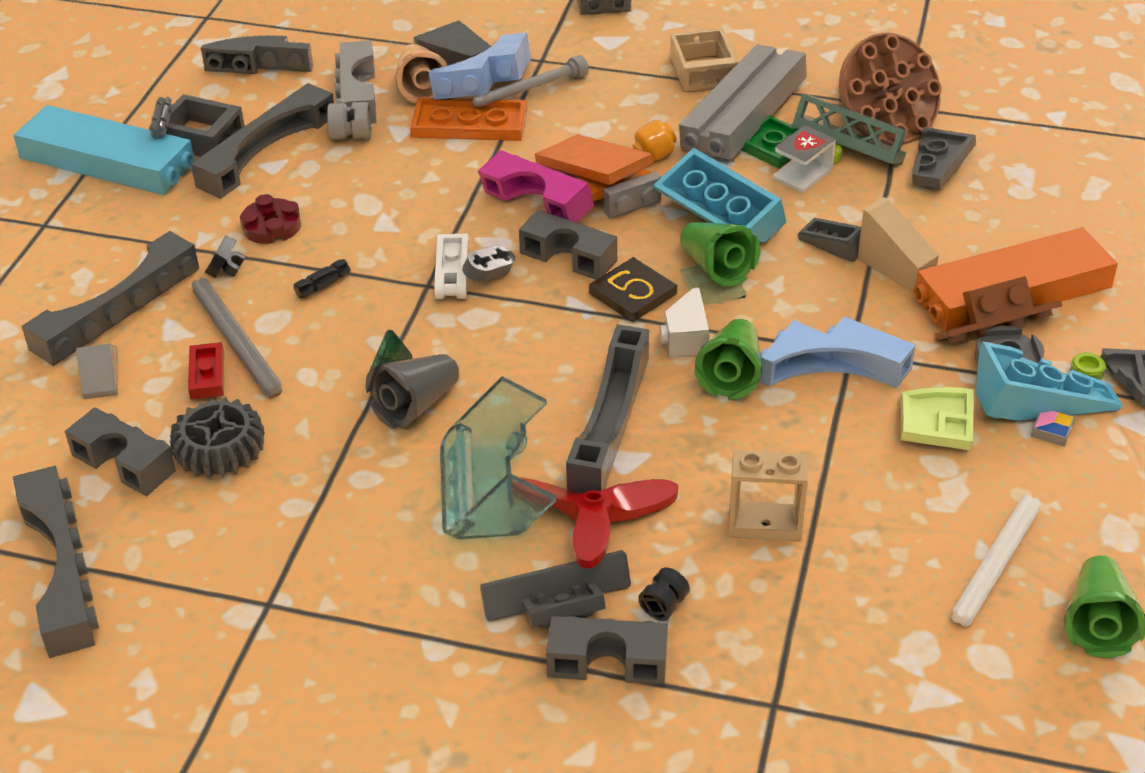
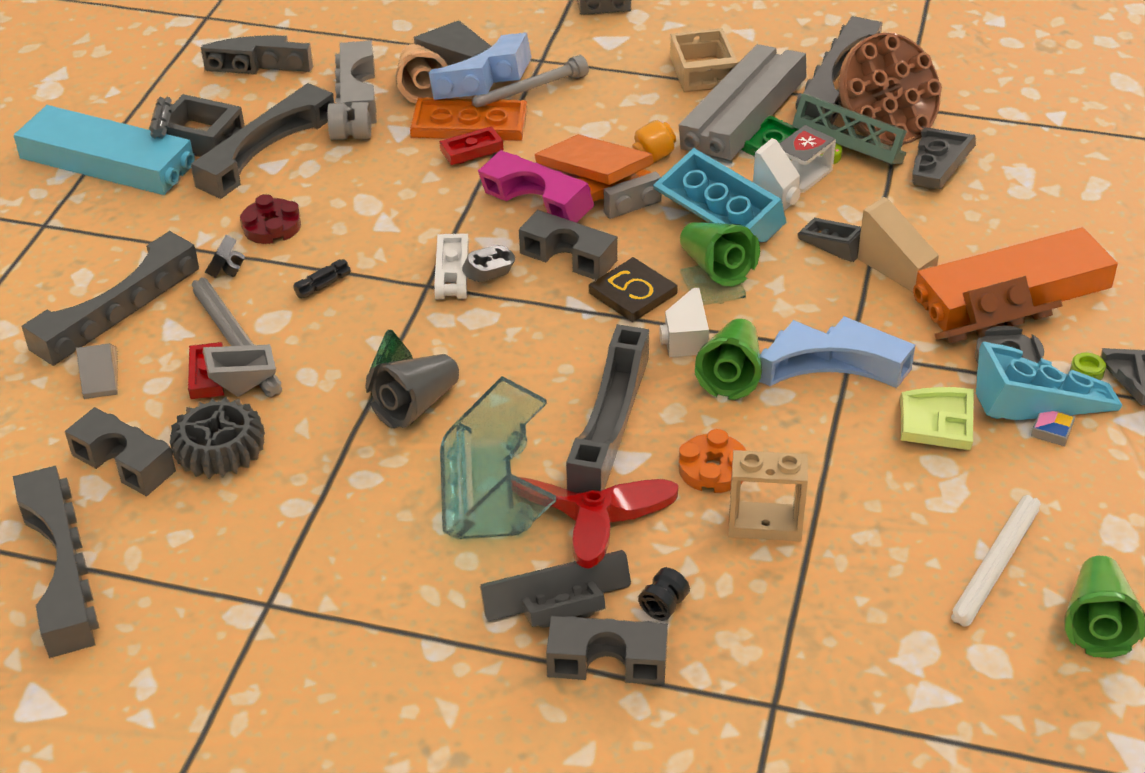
(239, 366): none -> light grey slope
(471, 145): none -> red plate
(704, 448): none -> orange plate
(776, 173): none -> white slope
(825, 74): none -> dark grey arch

